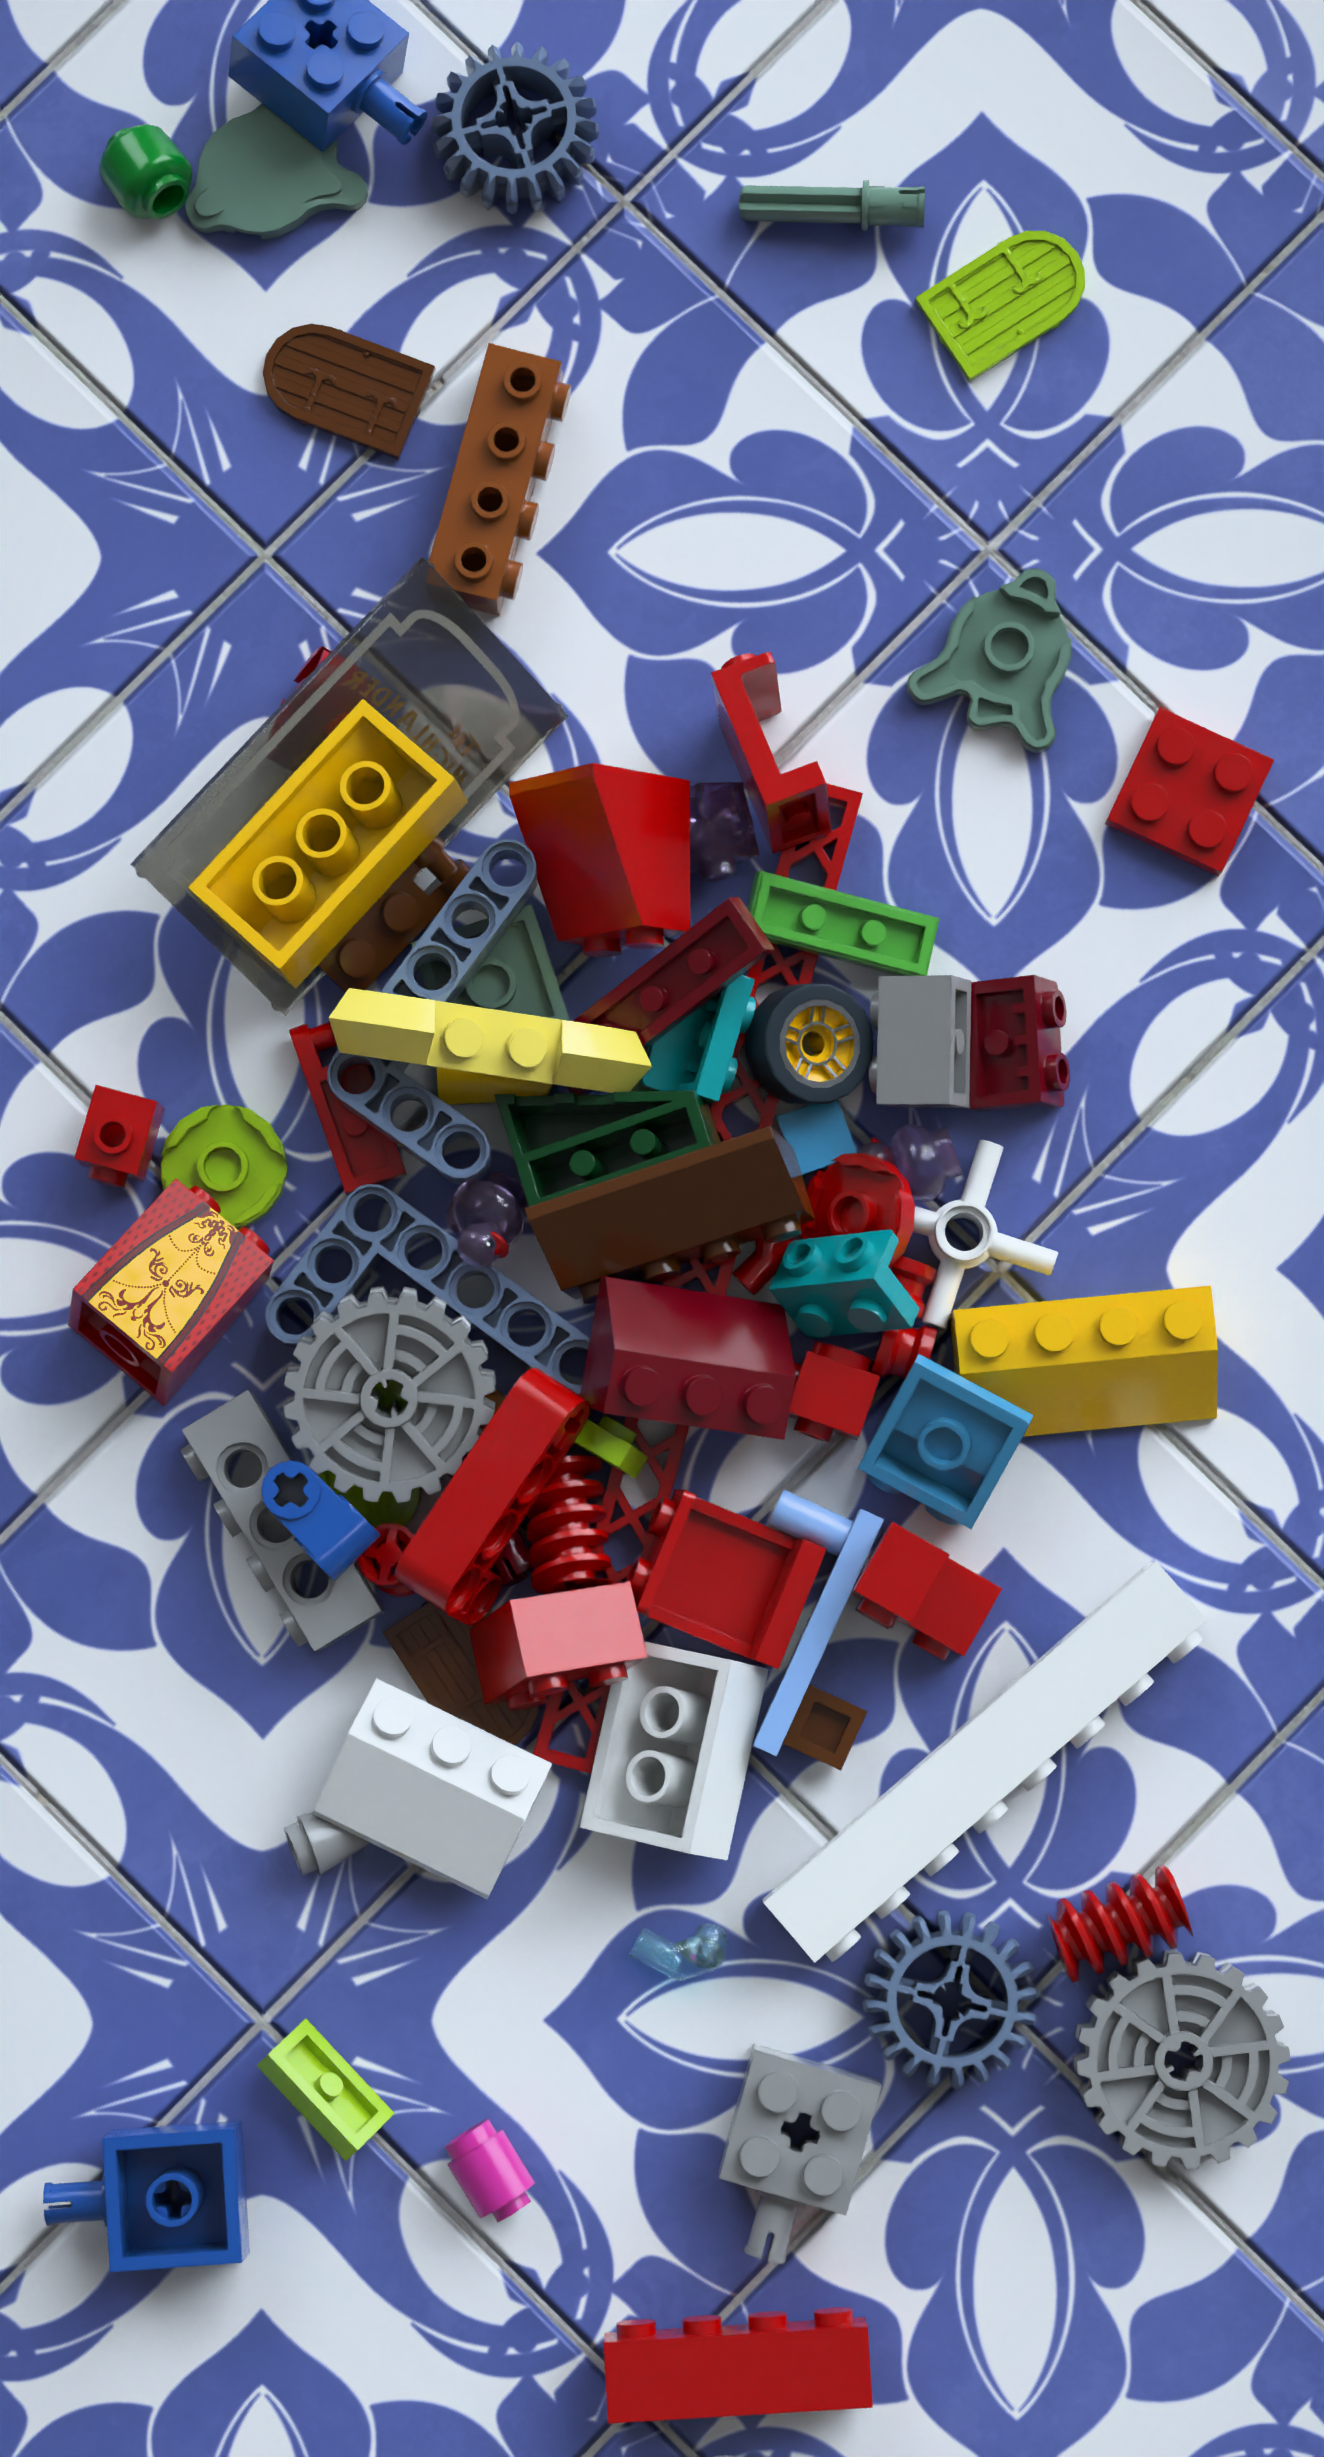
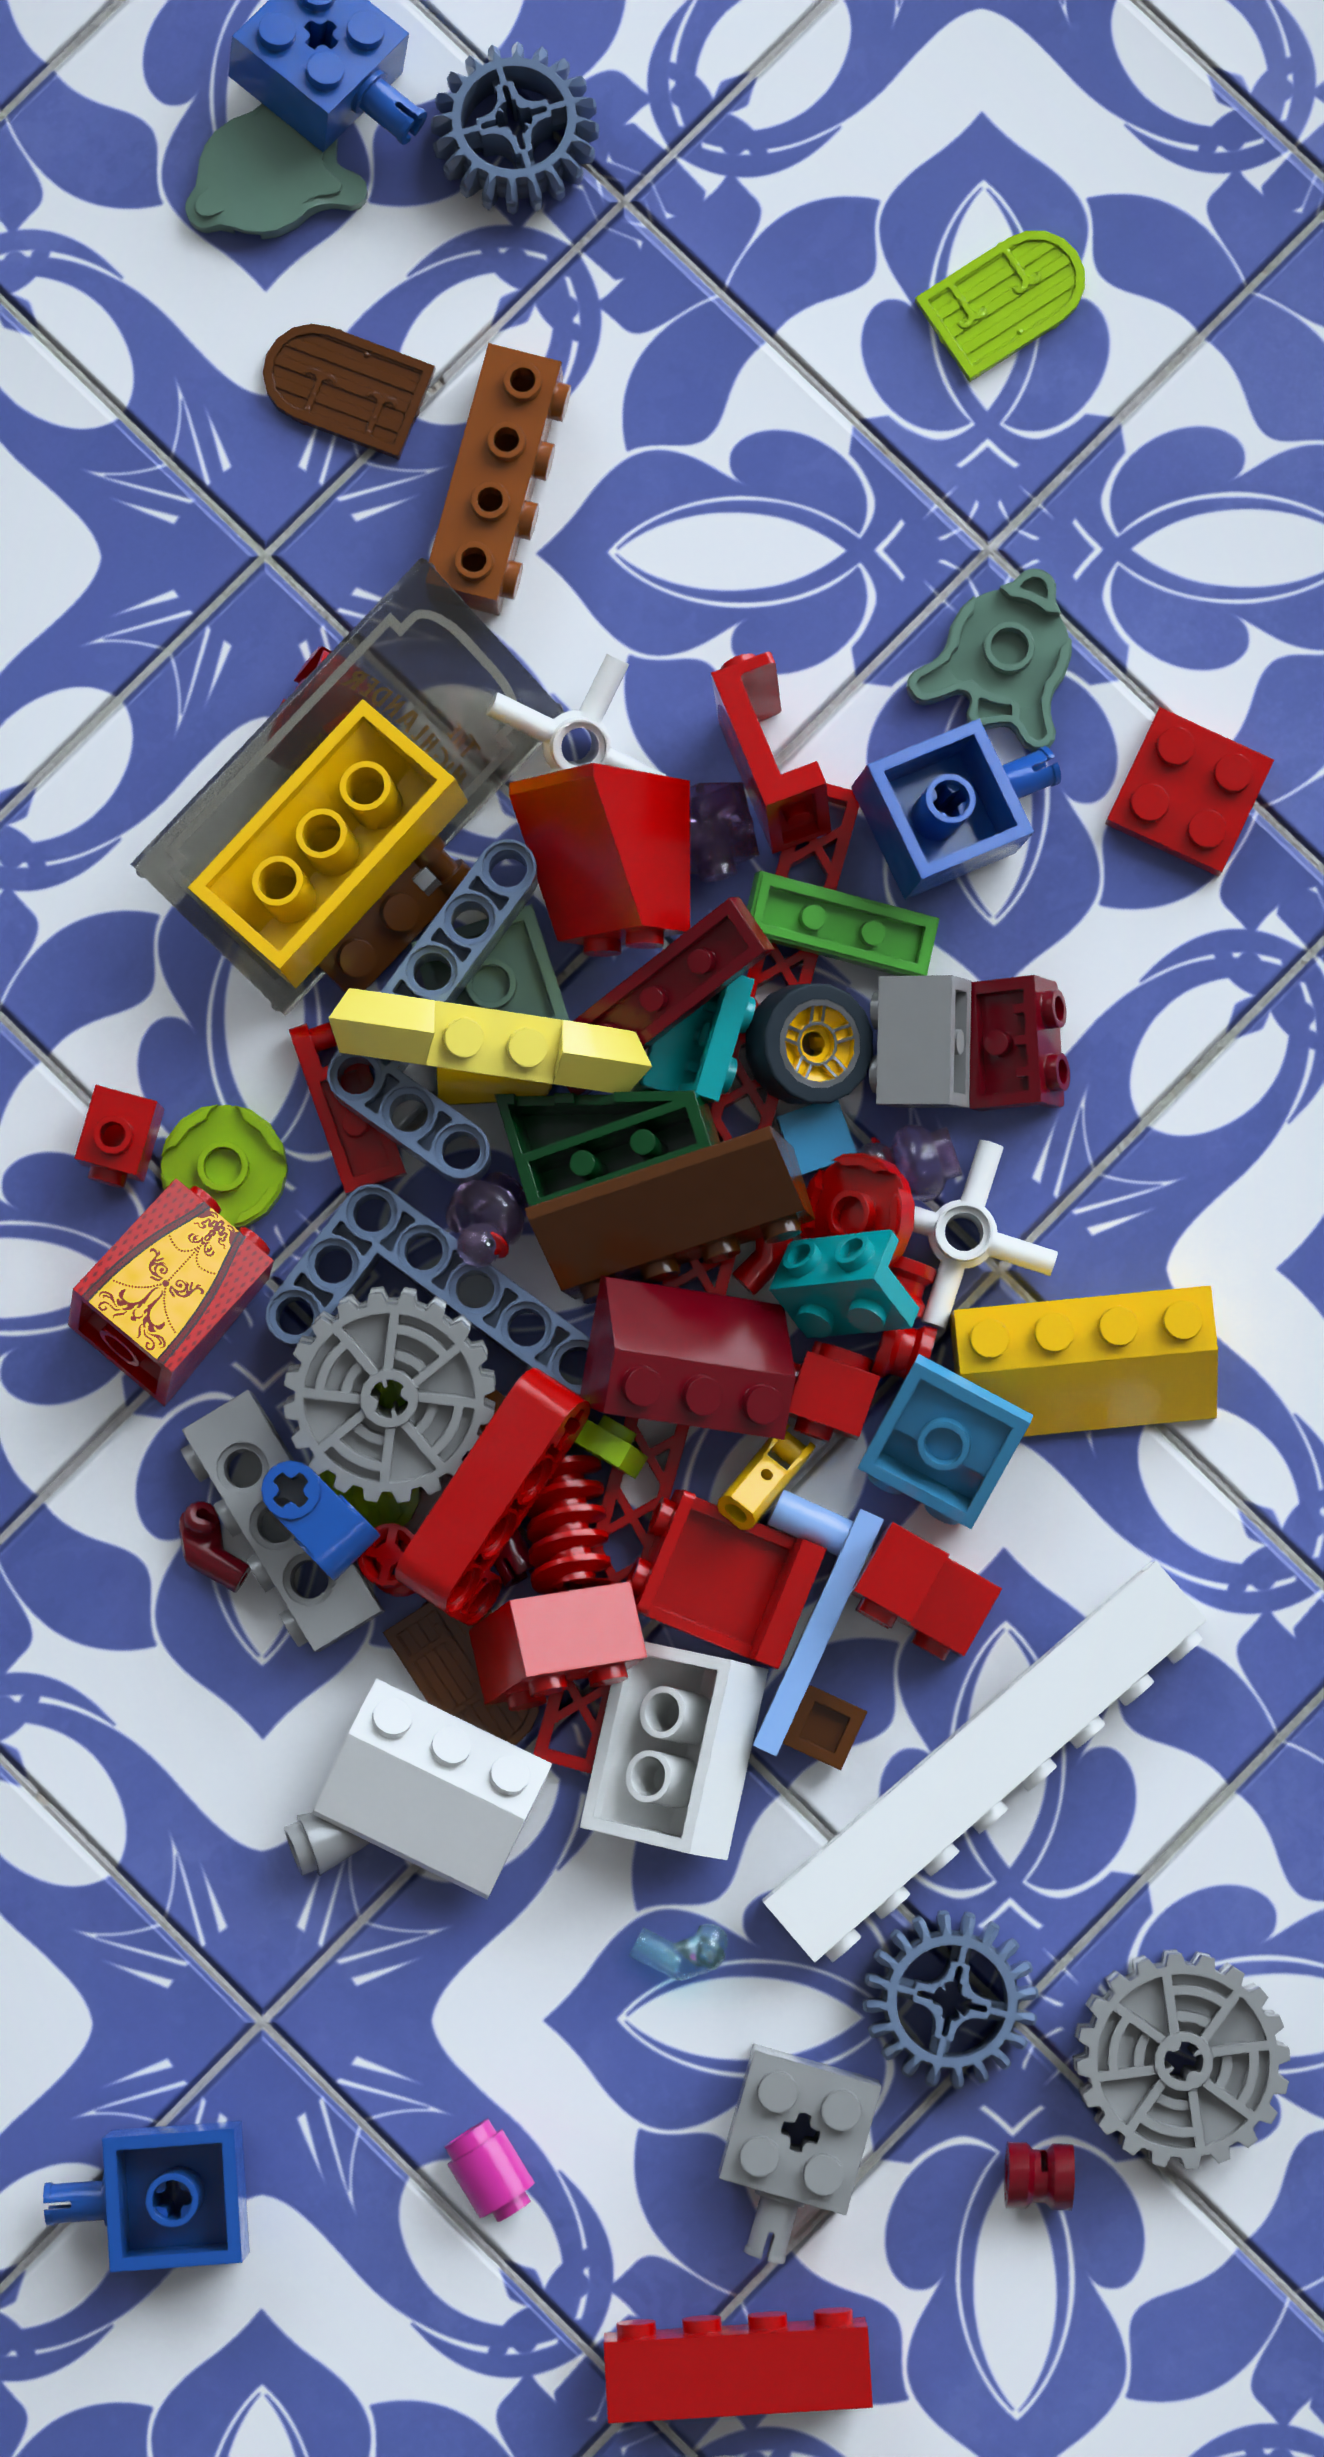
(146, 172): green head -> none
(204, 1547): none -> dark red arm
(325, 2089): lime plate -> none
(589, 716): none -> white bar
(763, 1480): none -> yellow bar
(834, 205): sand green axle -> none
(964, 776): none -> blue brick
(1039, 2176): none -> dark red wheel
(1119, 1922): red piece -> none

